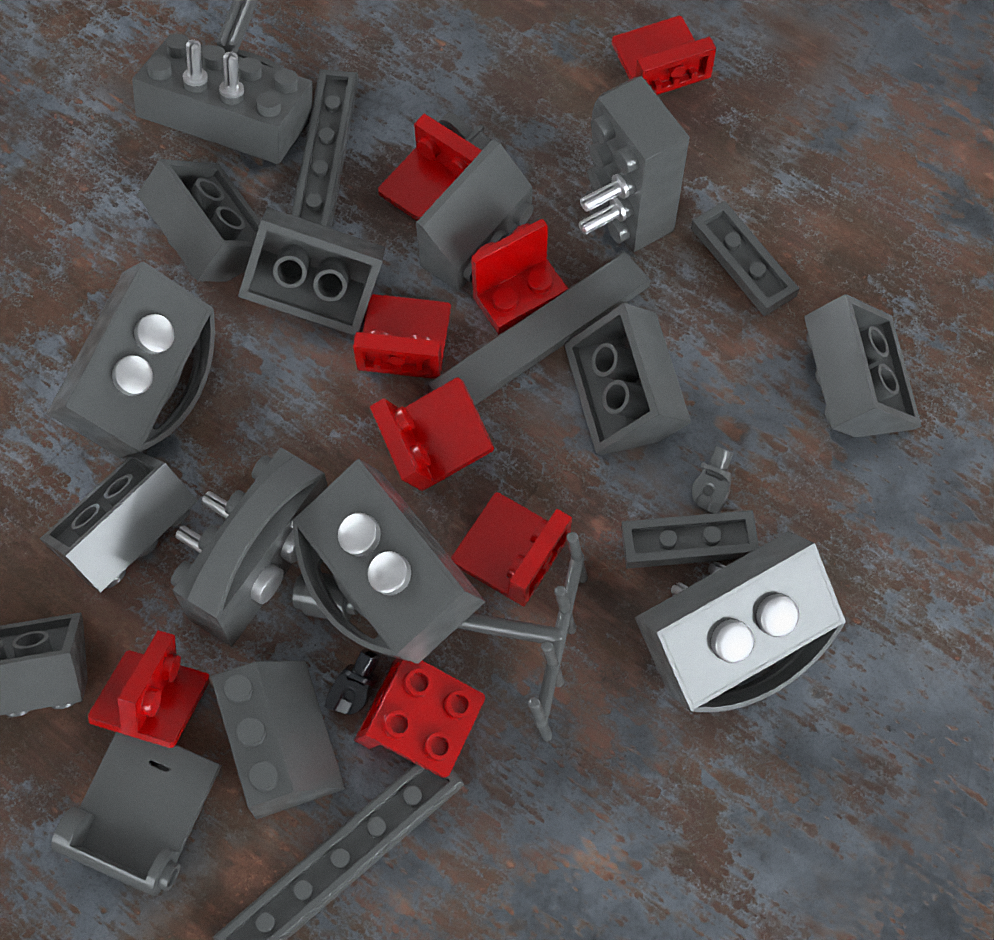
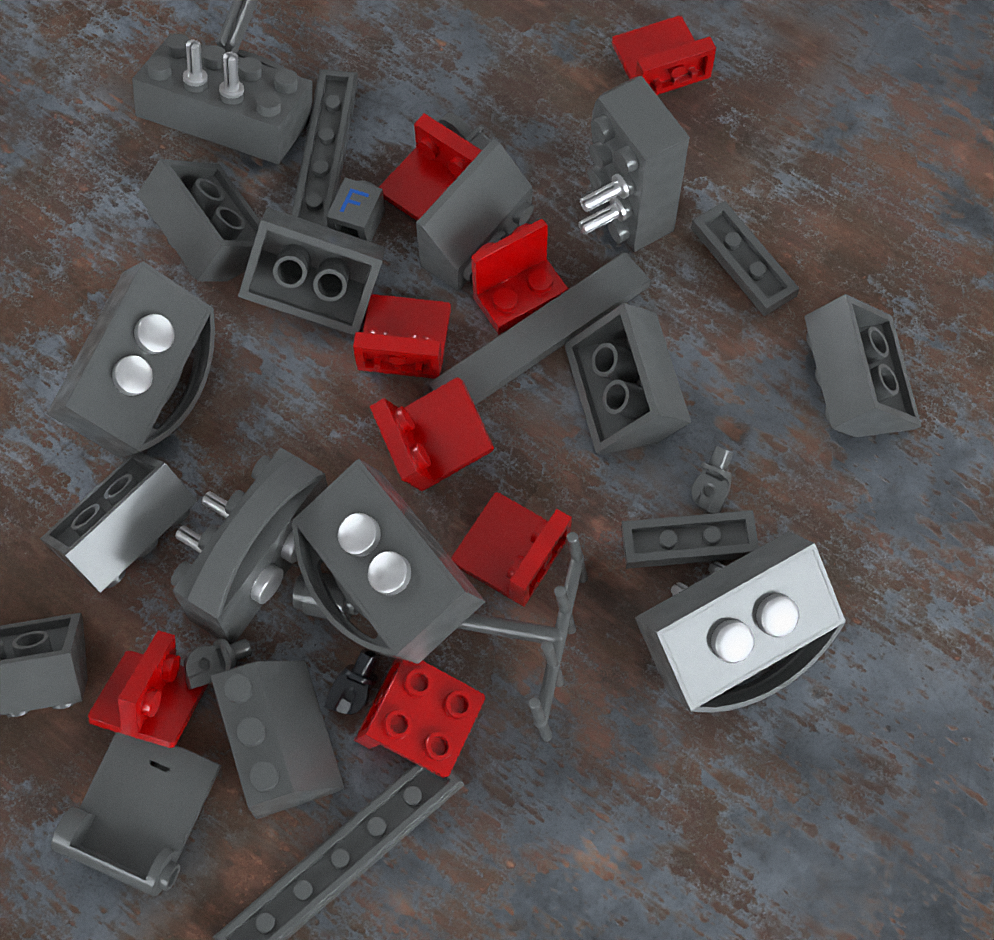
(211, 660): none -> dark grey piece
(357, 209): none -> dark grey brick

